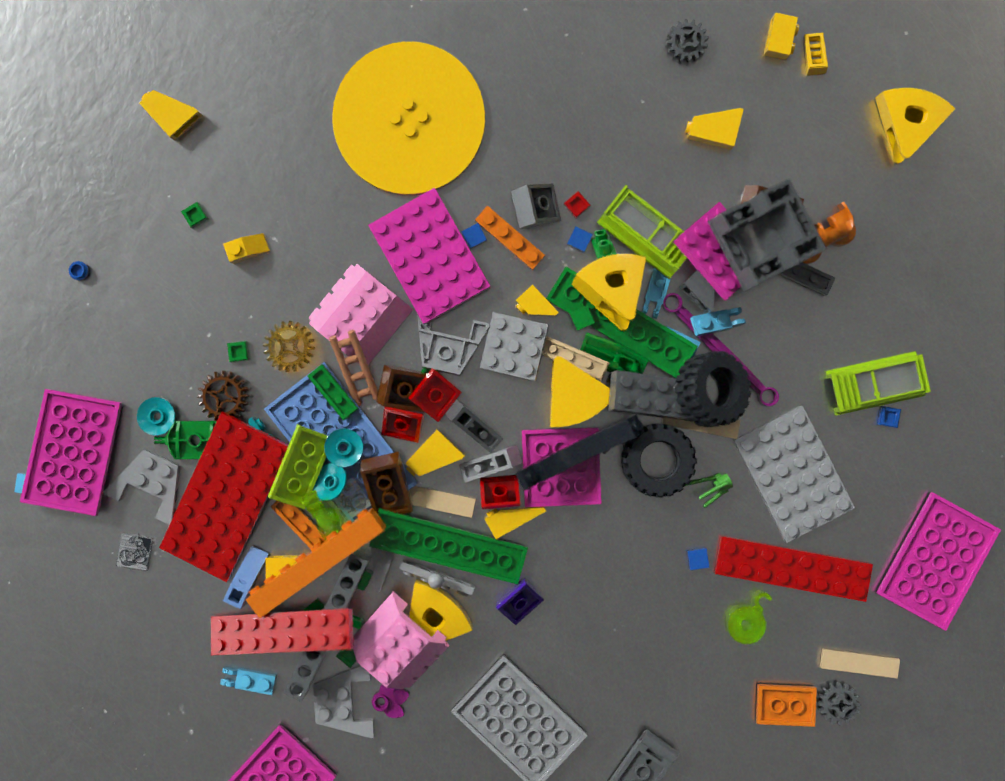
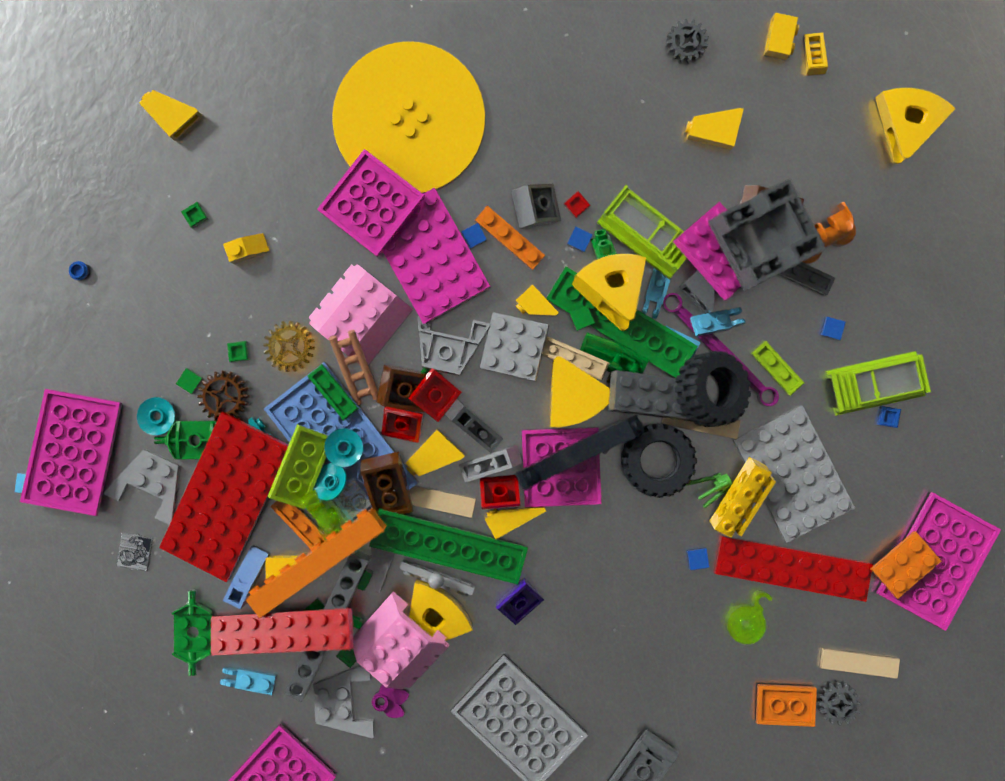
(187, 647): none -> green plate
(189, 381): none -> green tile
(371, 202): none -> dark pink plate
(740, 498): none -> yellow brick
(777, 368): none -> lime tile
(833, 328): none -> blue tile
(905, 564): none -> orange plate

